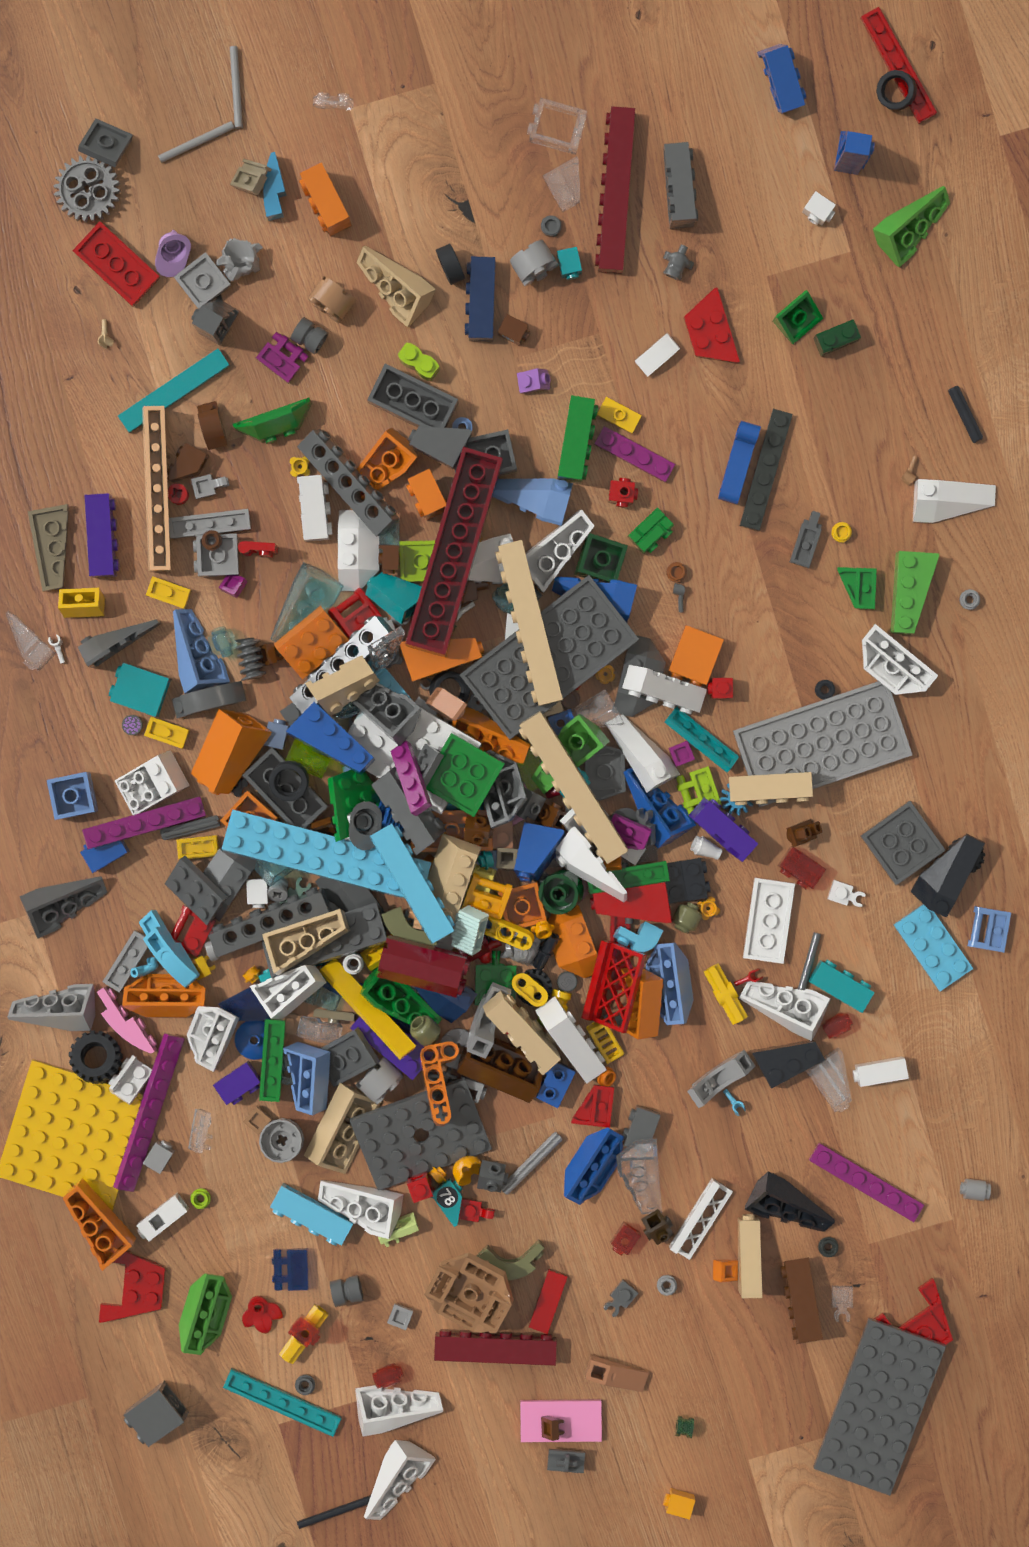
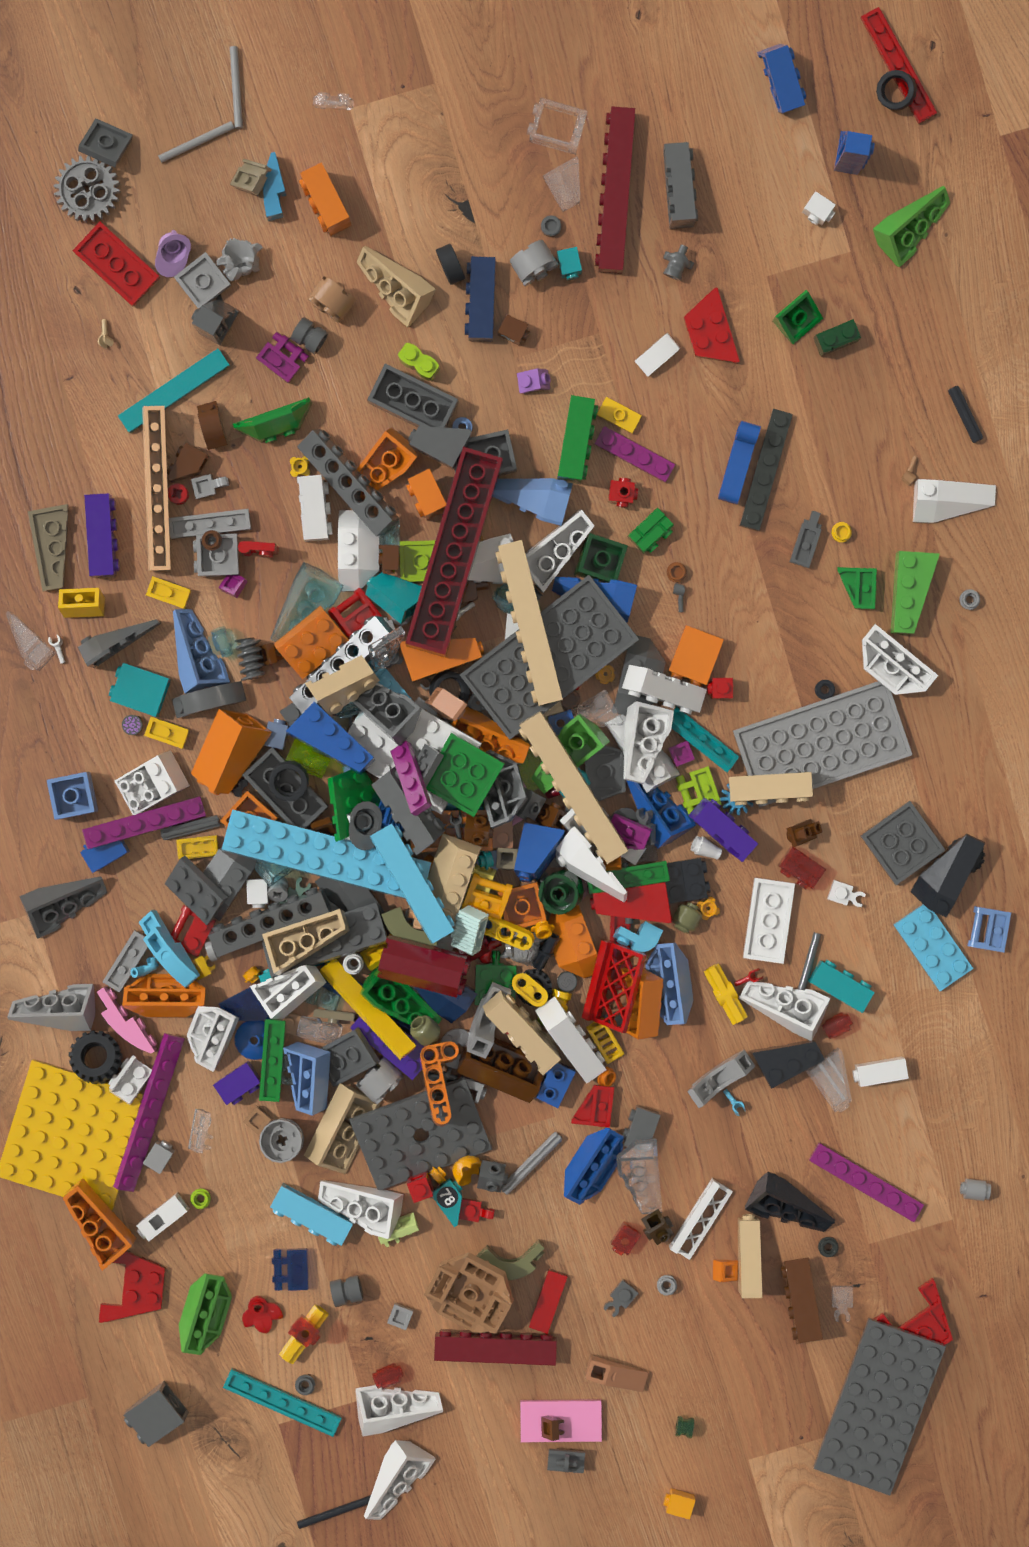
(456, 822): none -> dark grey hand
(644, 737): none -> white wedge

